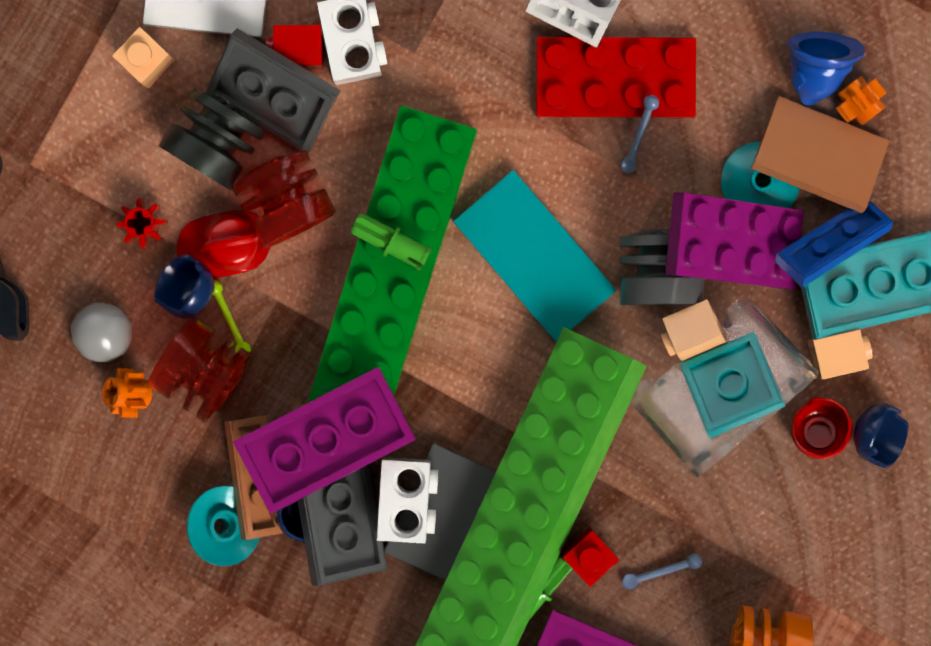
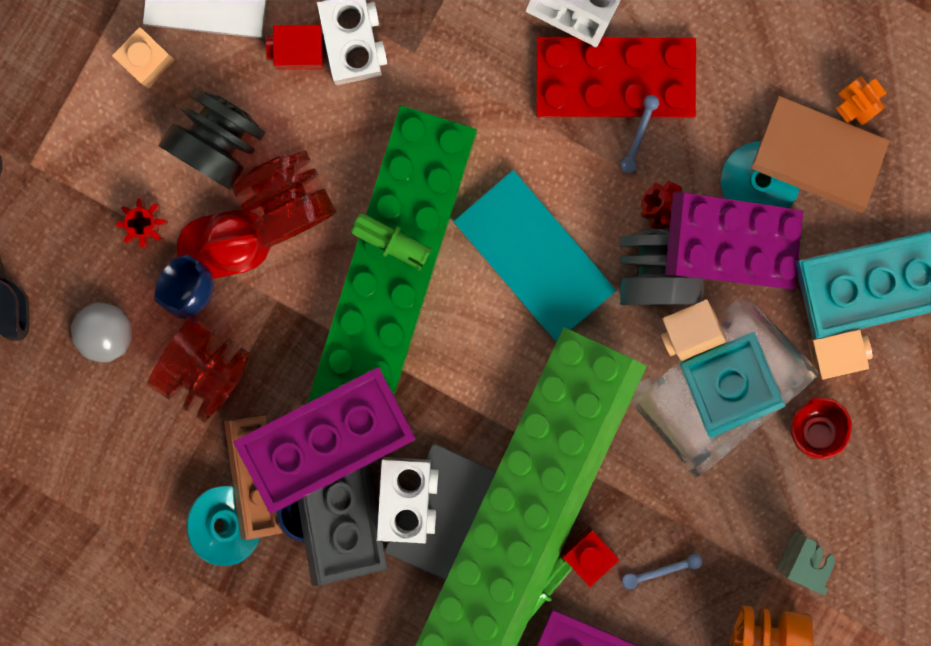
(126, 393): orange gear -> none
(228, 317): lime hinge -> none
(273, 90): dark grey tile -> none
(658, 204): none -> red gear
(802, 561): none -> sand green hinge
(821, 63): blue piece -> none
(832, 243): blue tile -> none
(880, 434): dark blue hair -> none

